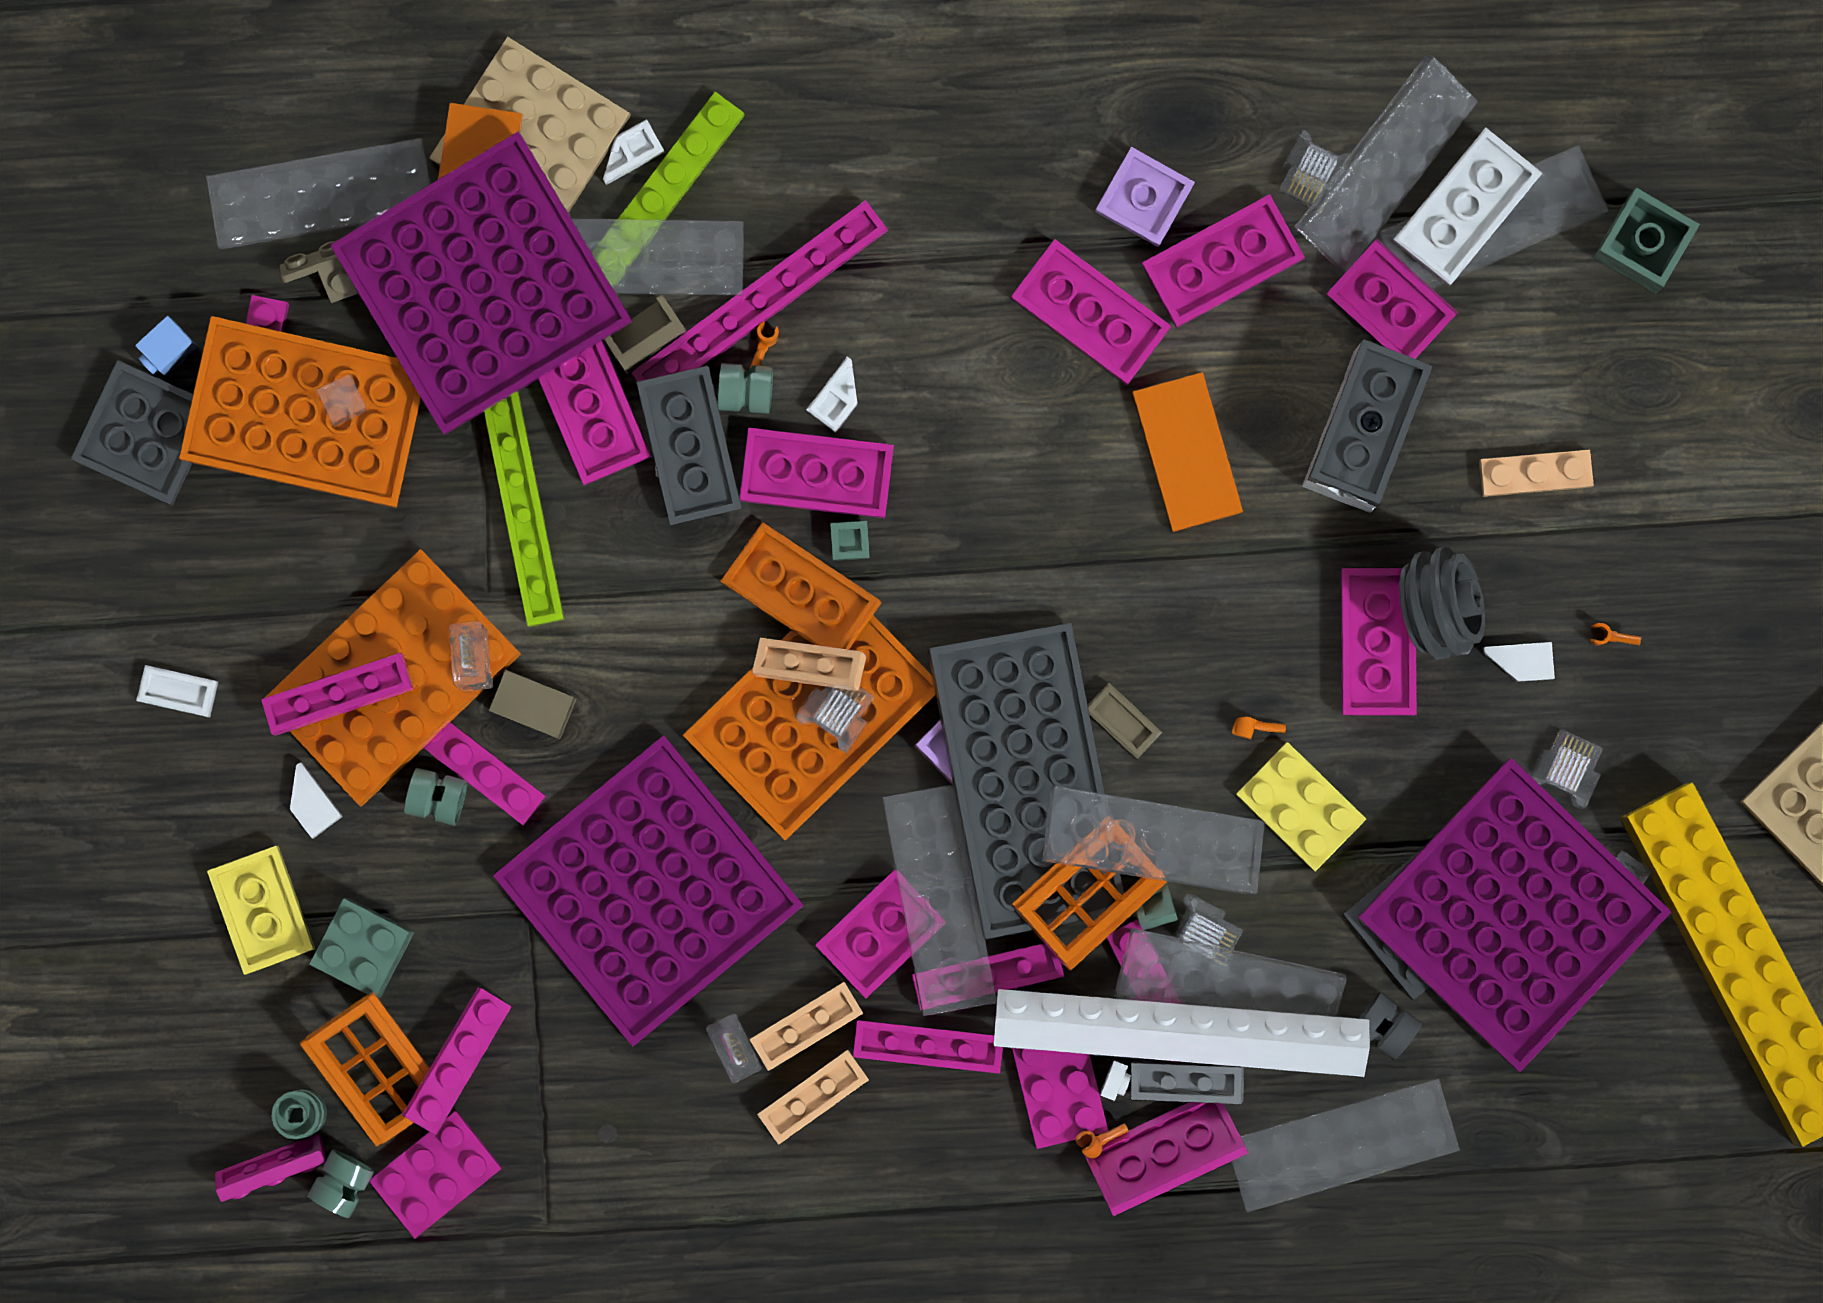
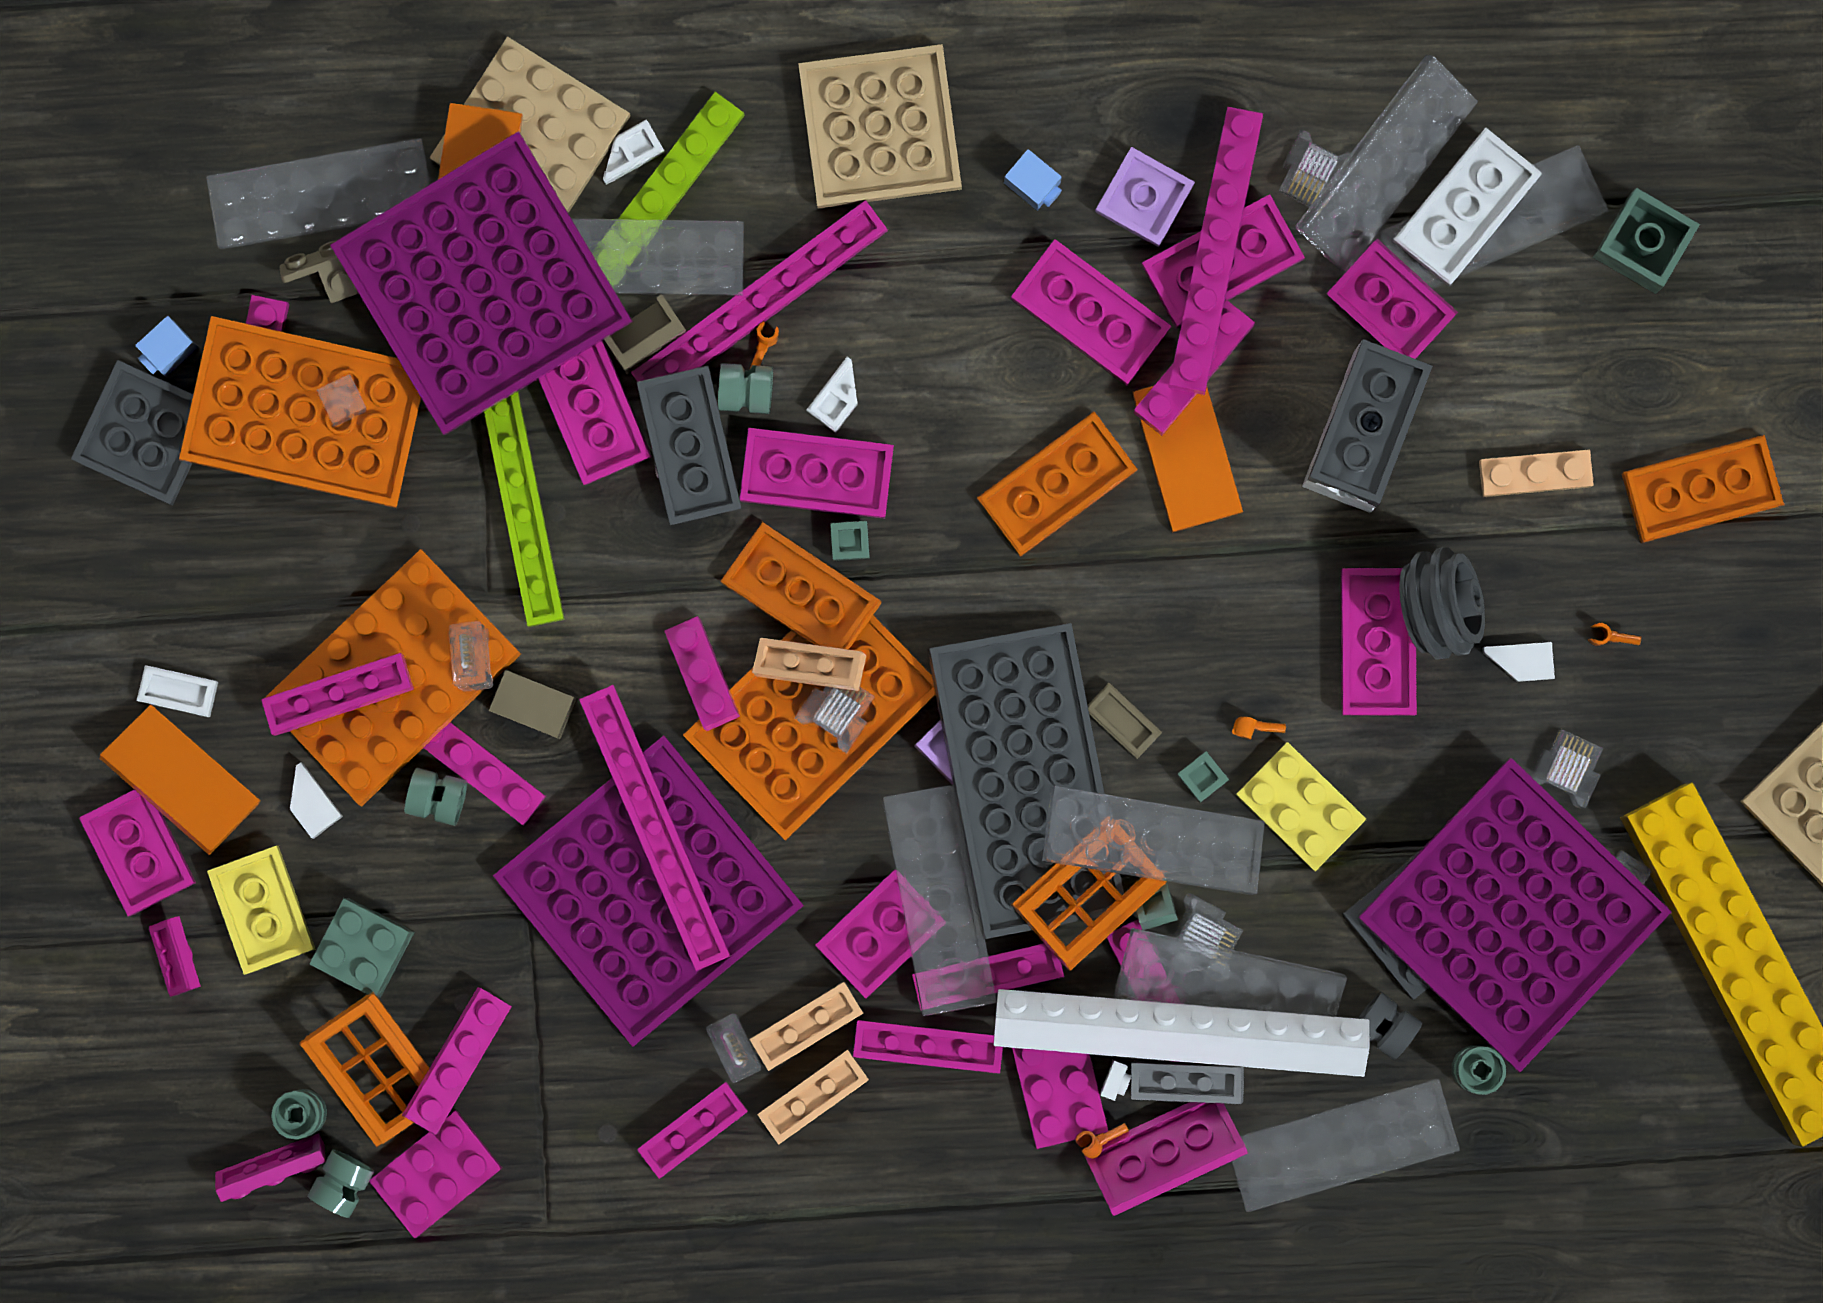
(137, 851): none -> dark pink plate
(174, 956): none -> dark pink plate
(179, 779): none -> orange tile
(654, 827): none -> dark pink plate
(692, 1130): none -> dark pink plate
(702, 673): none -> dark pink plate
(880, 126): none -> tan plate
(1033, 181): none -> light blue brick
(1057, 484): none -> orange tile
(1165, 404): none -> dark pink plate
(1202, 777): none -> sand green plate
(1216, 251): none -> dark pink plate
(1478, 1069): none -> sand green wheel
(1702, 489): none -> orange tile

